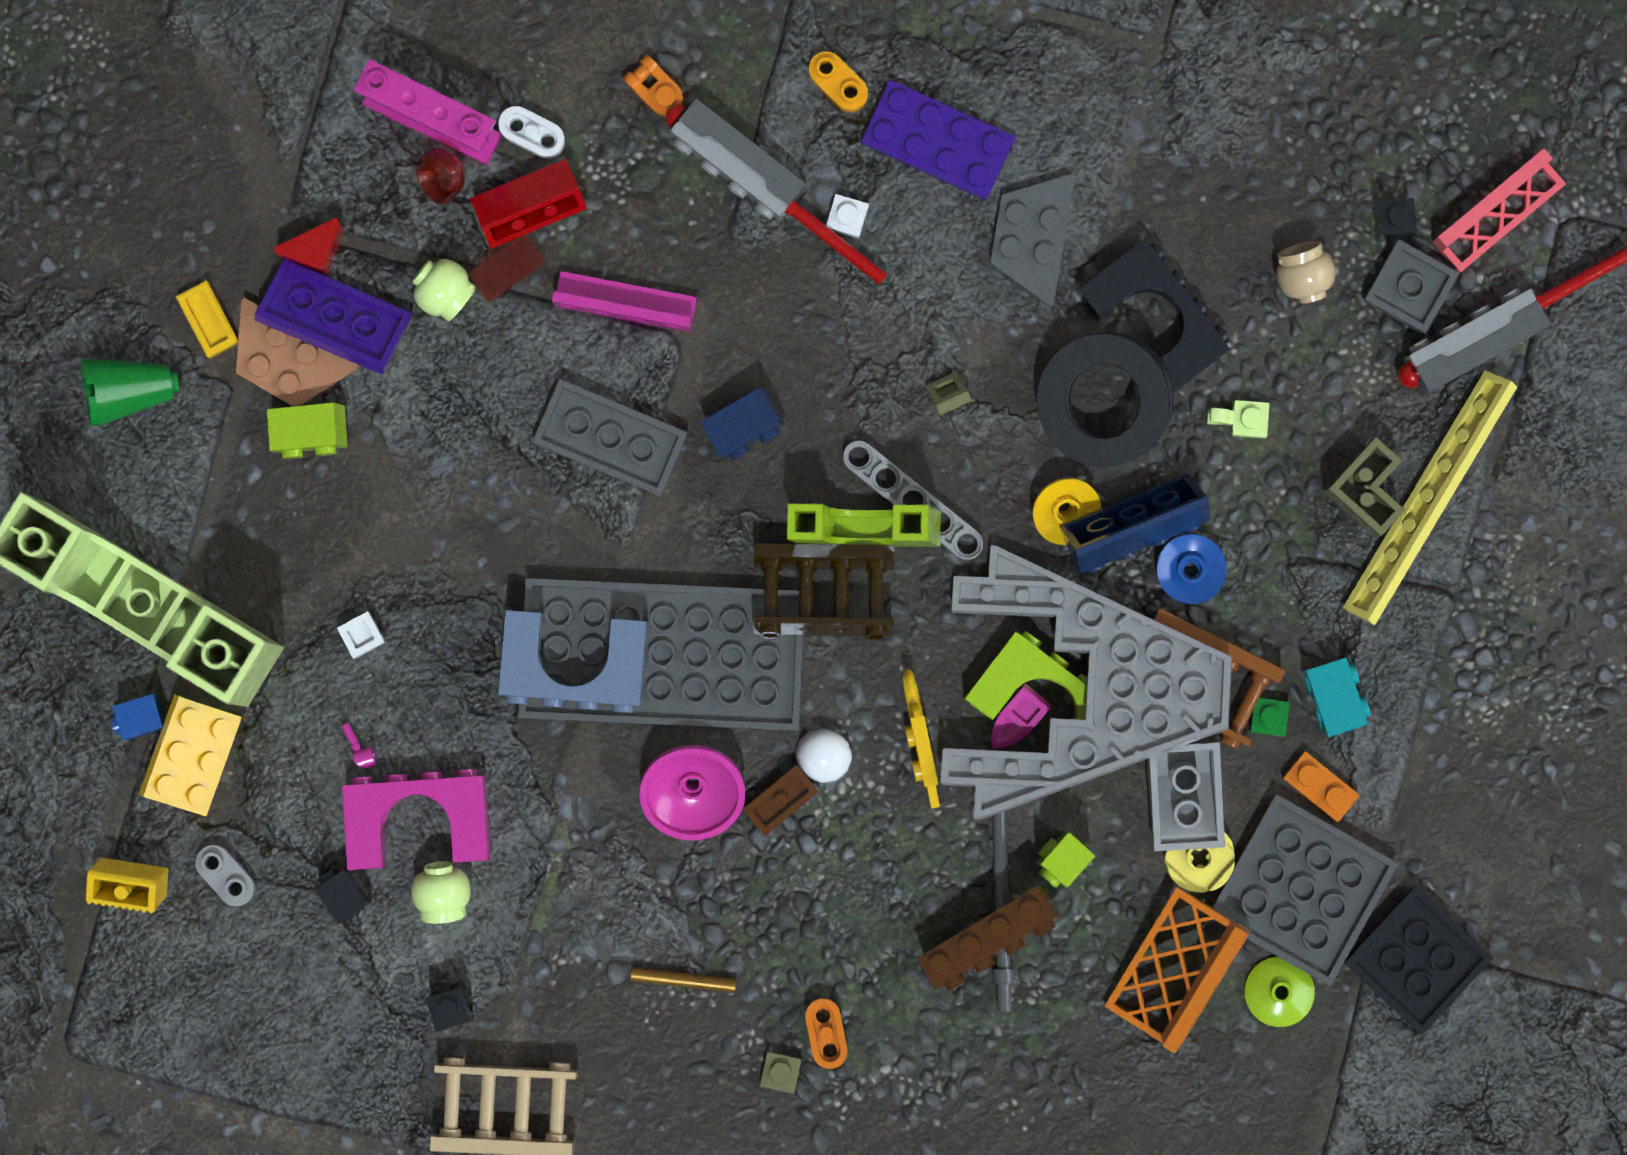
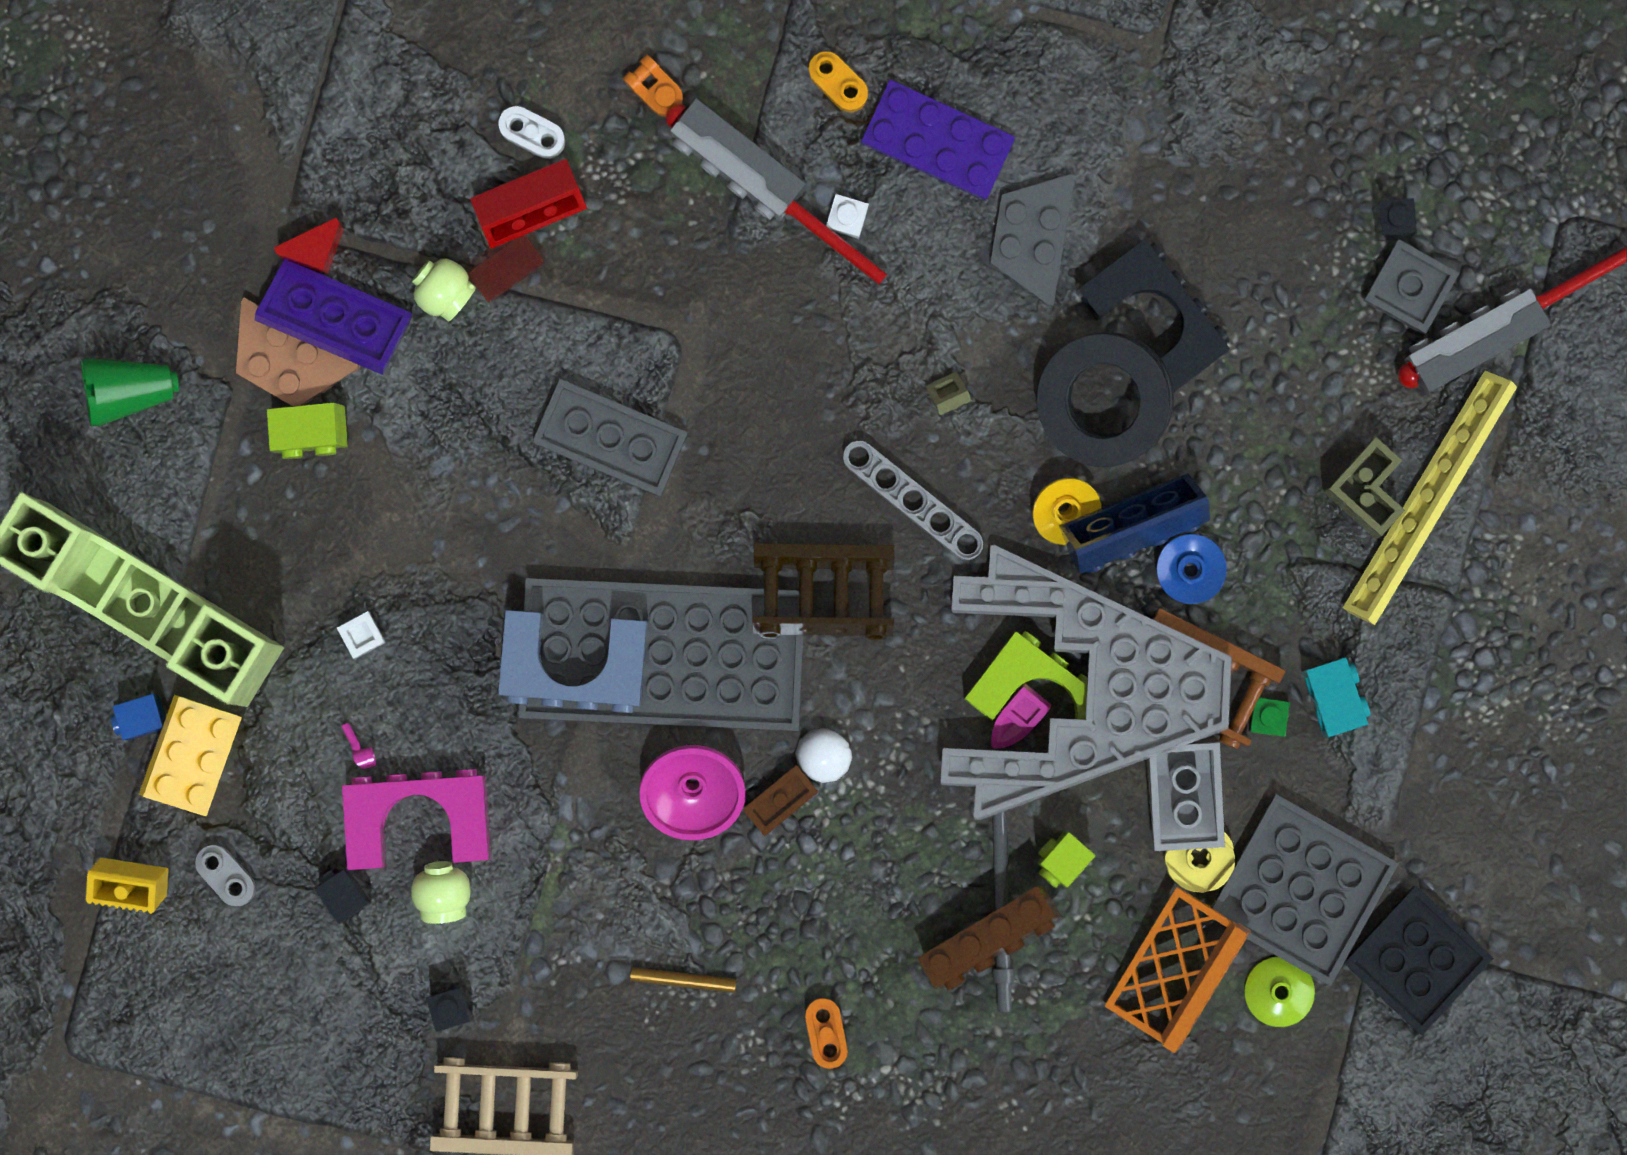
(207, 319): yellow tile -> none
(428, 112): dark pink fence -> none
(440, 175): clear red hair -> none
(625, 301): dark pink fence -> none
(744, 423): dark blue brick -> none
(780, 1072): olive plate -> none
(899, 527): lime arch -> none
(918, 736): yellow plate -> none
(1245, 418): yellowish green plate -> none
(1305, 271): tan piece -> none
(1320, 786): orange plate -> none
(1497, 197): coral fence -> none

